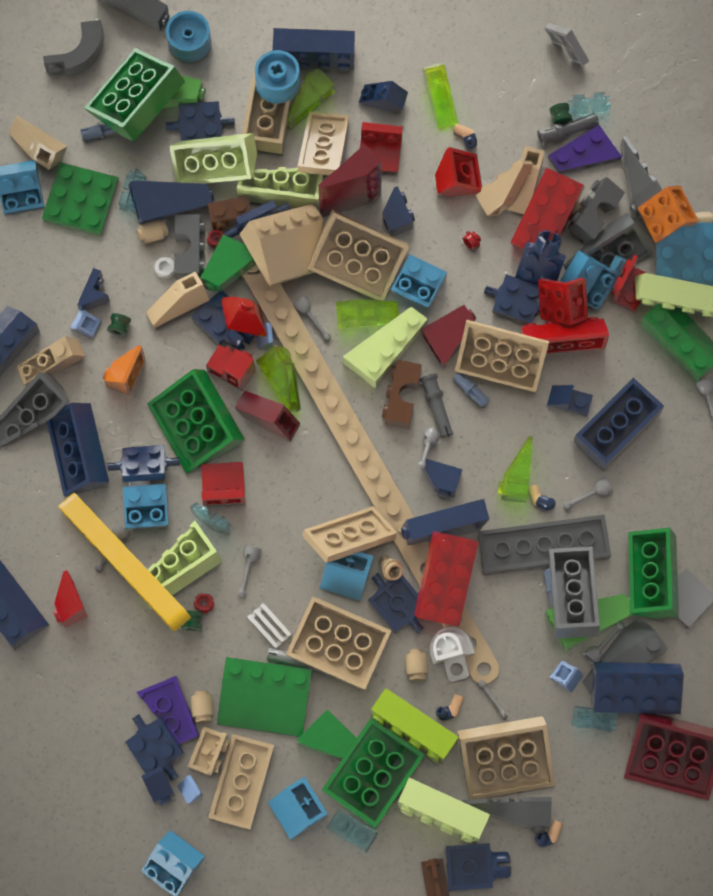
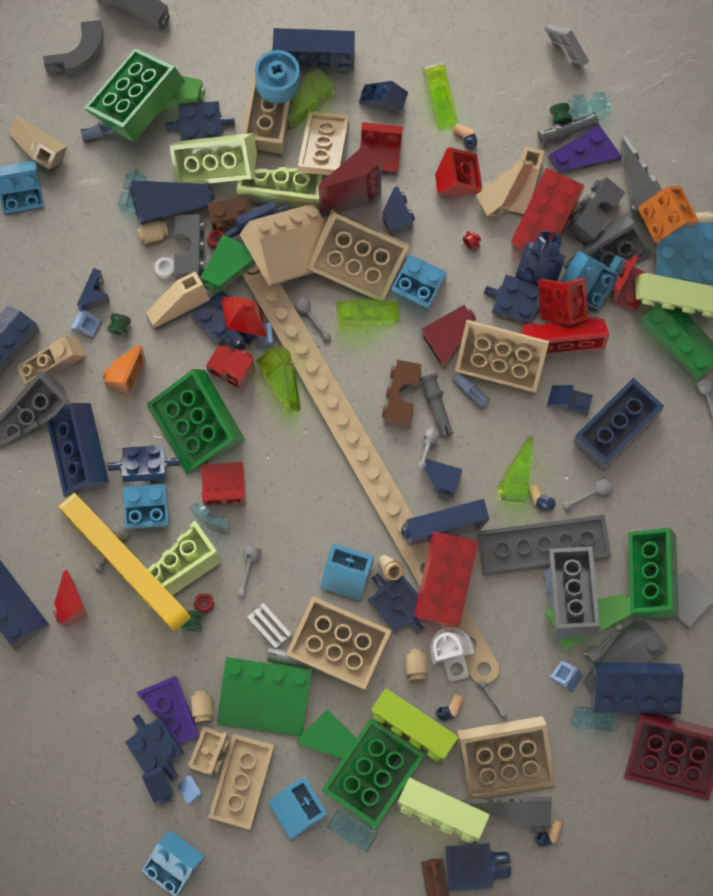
(80, 198): green plate -> none
(188, 36): dark azure wheel -> none
(268, 414): dark red slope -> none
(349, 534): tan plate -> none
(380, 351): yellowish green wedge -> none

